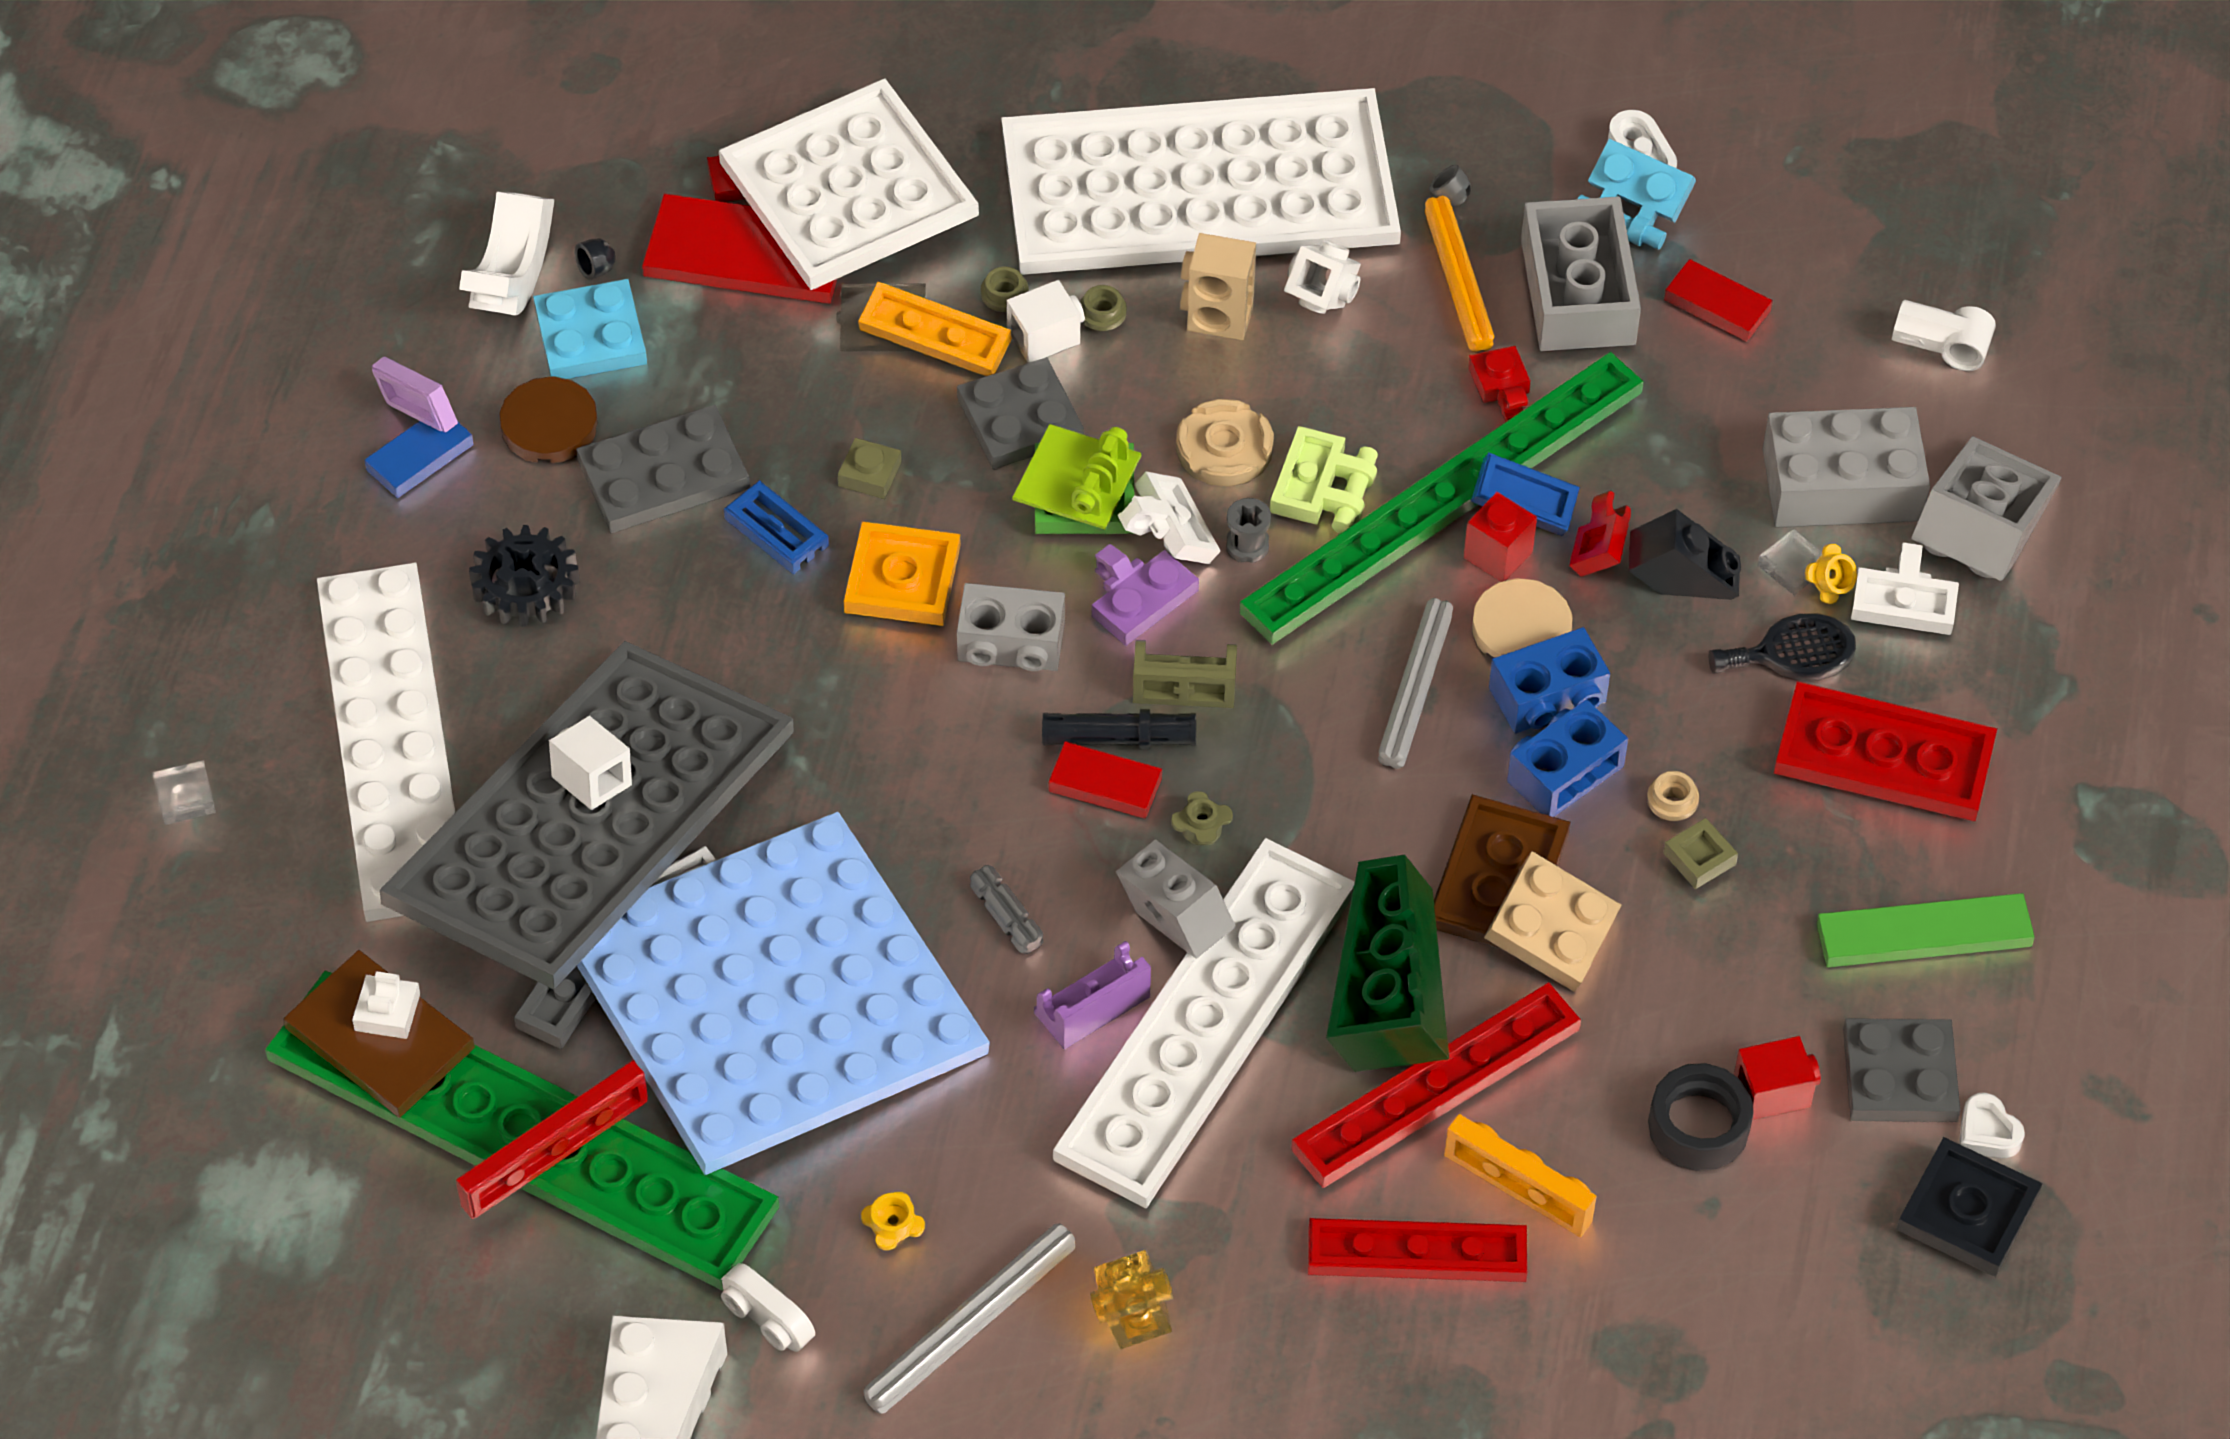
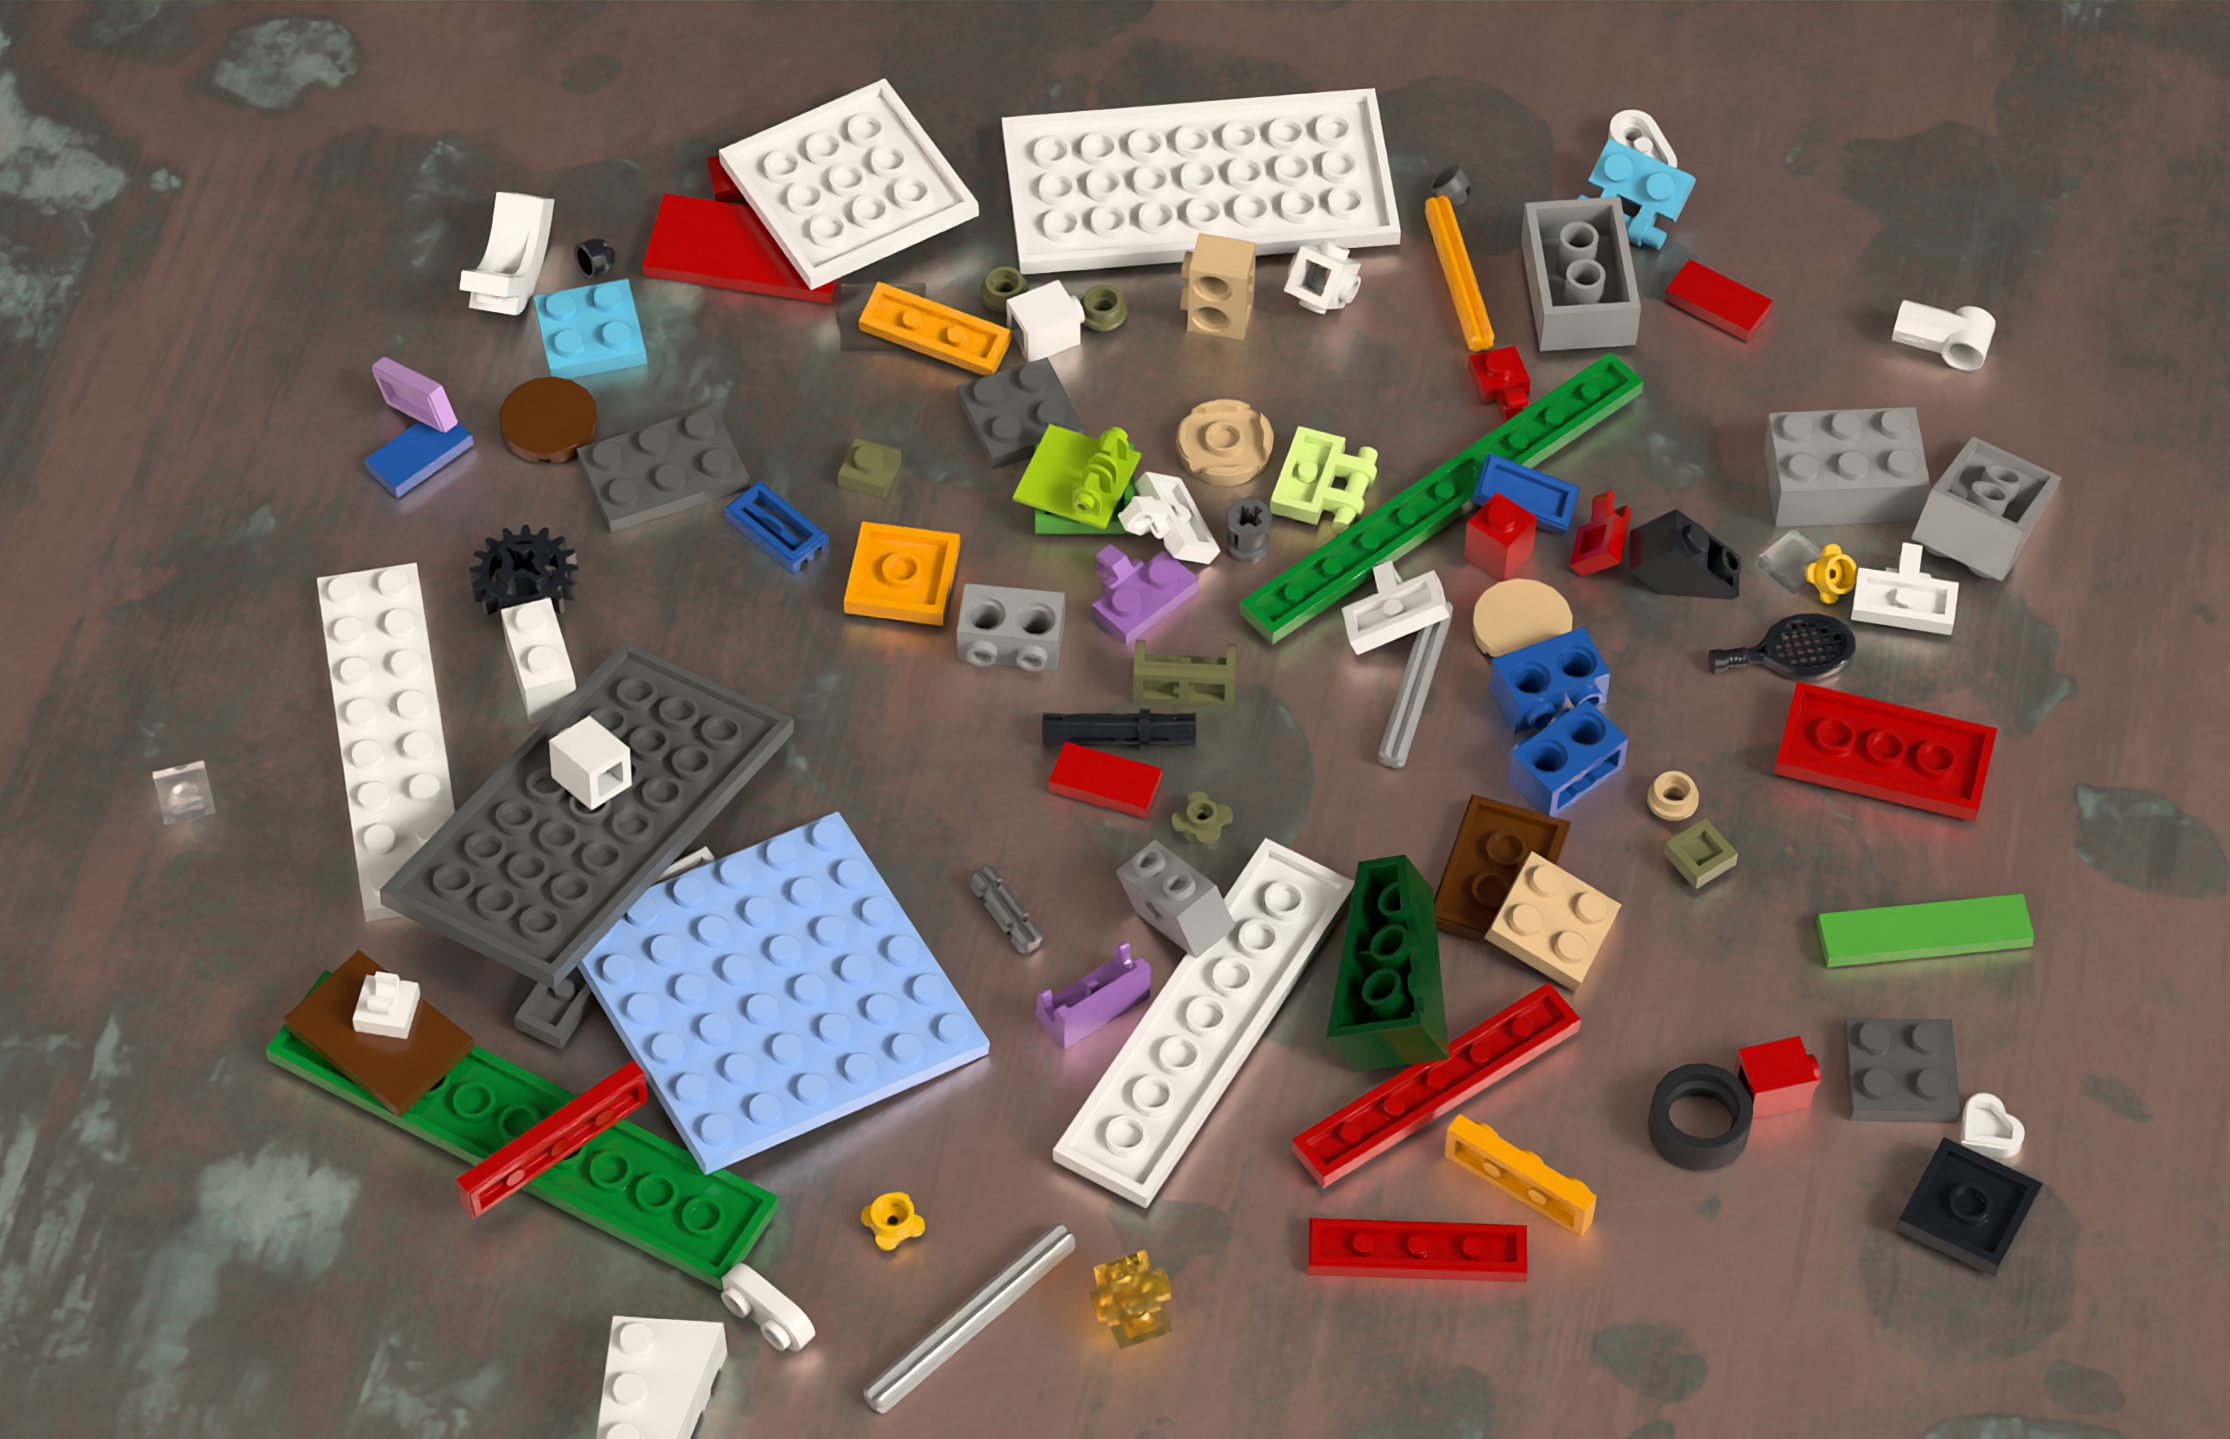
(538, 658): none -> white brick
(1395, 609): none -> white hinge

